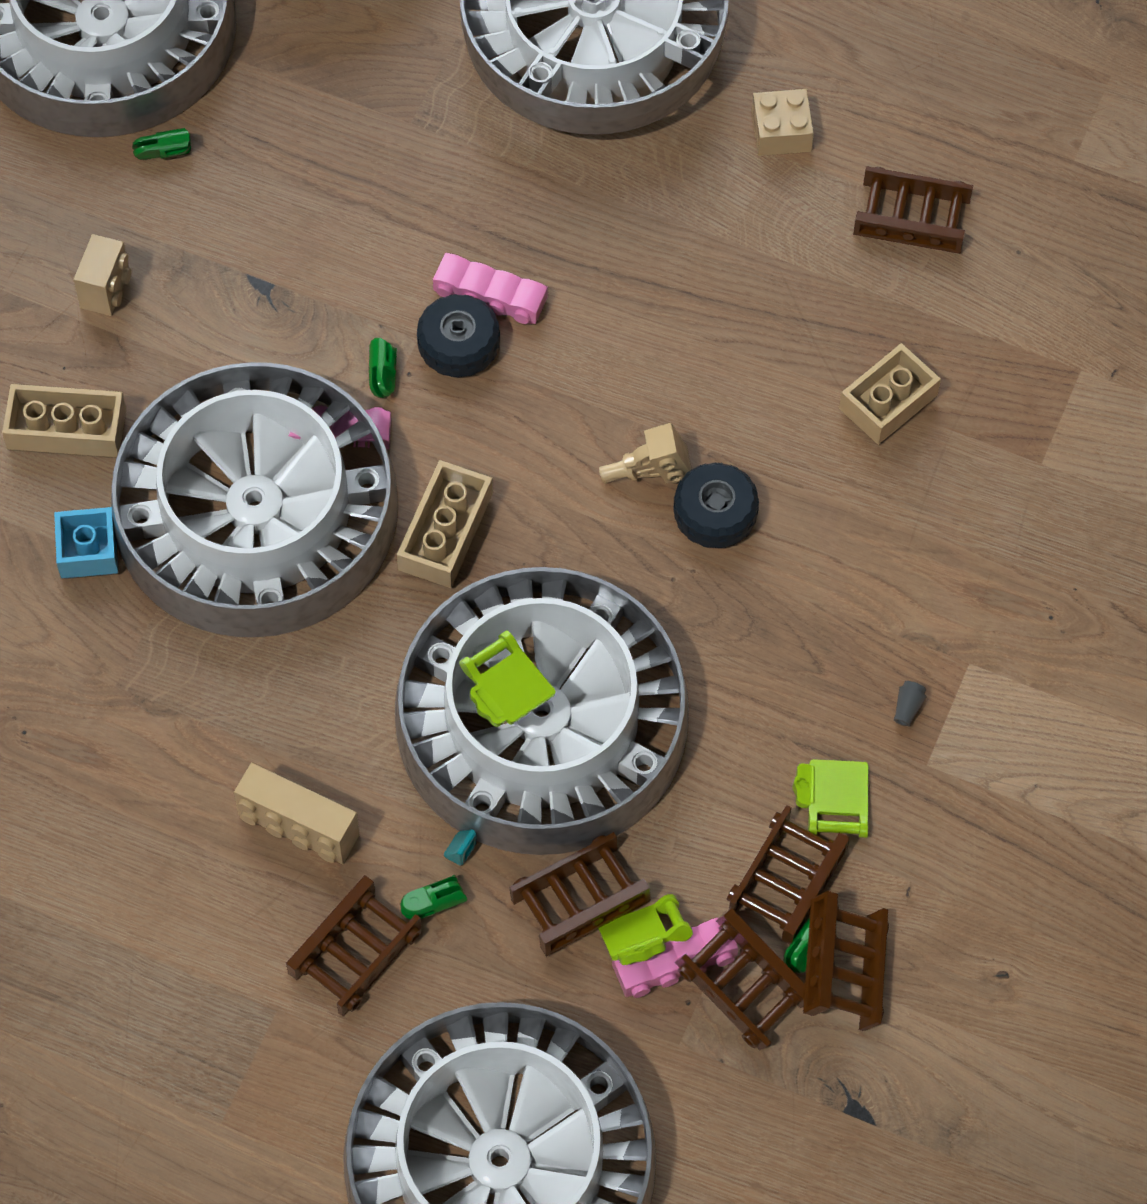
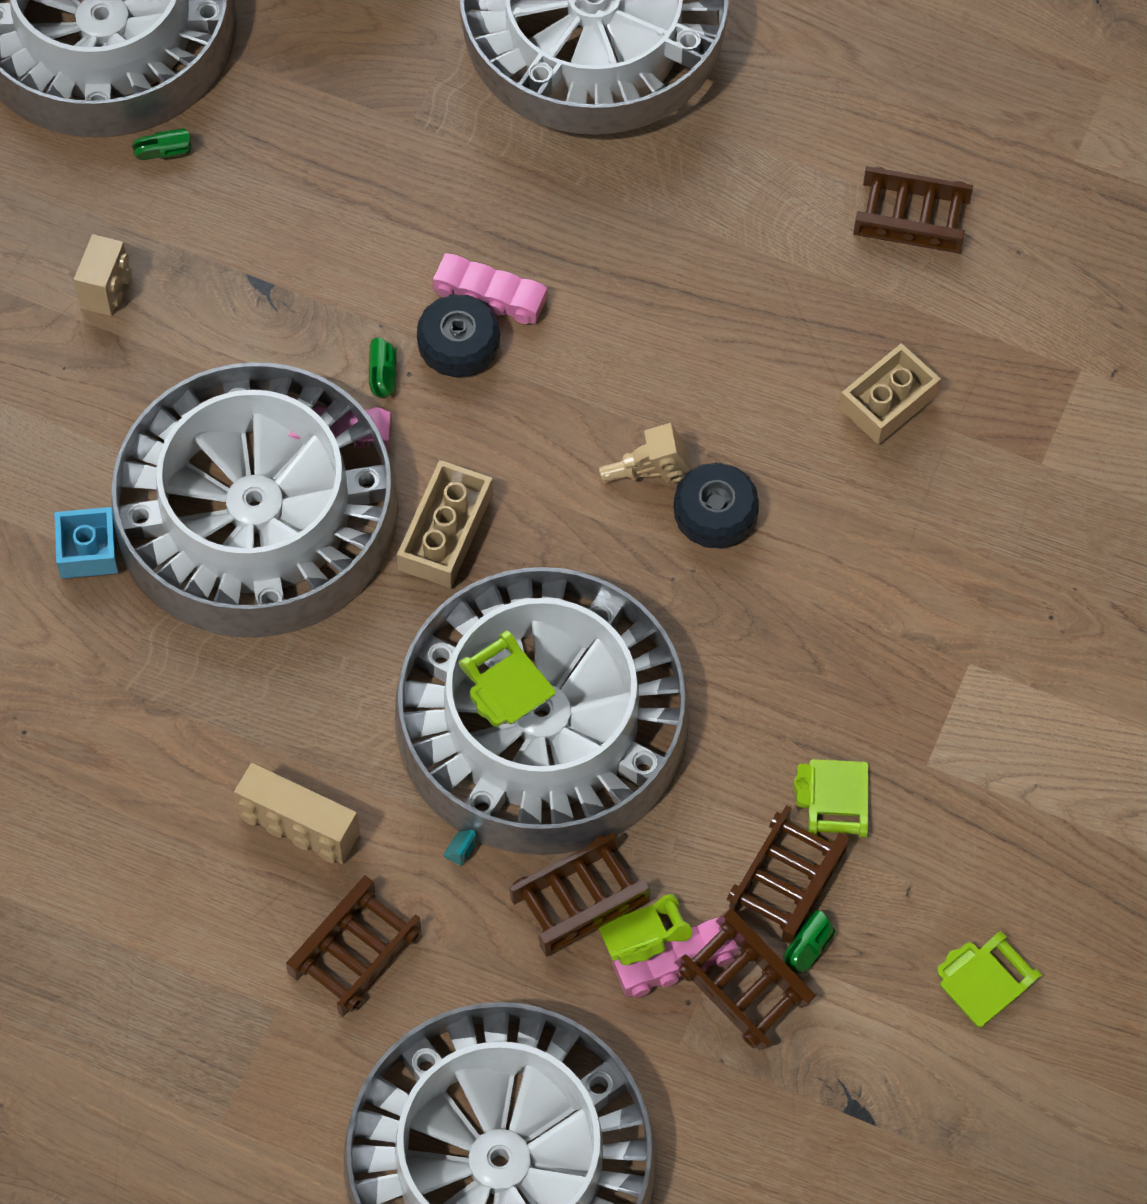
(64, 420): tan brick -> none
(433, 898): green arm -> none
(782, 122): tan brick -> none
(821, 966): reddish brown fence -> none
(909, 701): dark grey cone -> none
(980, 982): none -> lime piece

